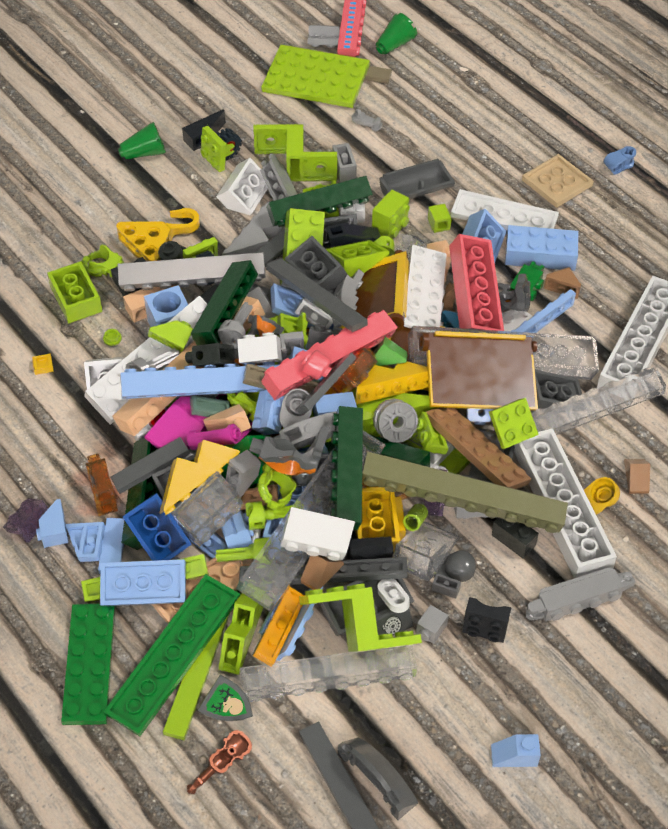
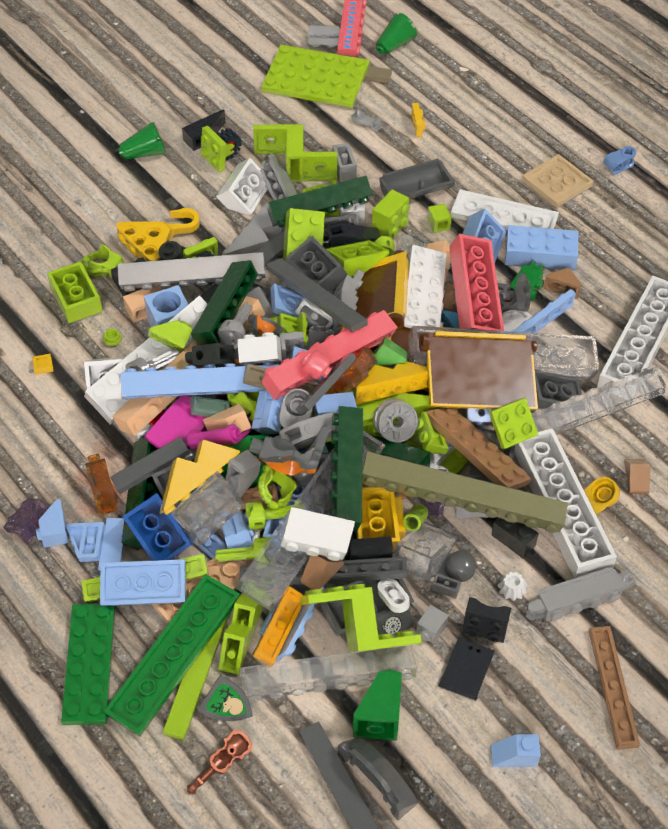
(380, 708): none -> green slope
(418, 123): none -> yellow plate
(466, 668): none -> black container
(512, 586): none -> white piece
(614, 688): none -> medium nougat tile

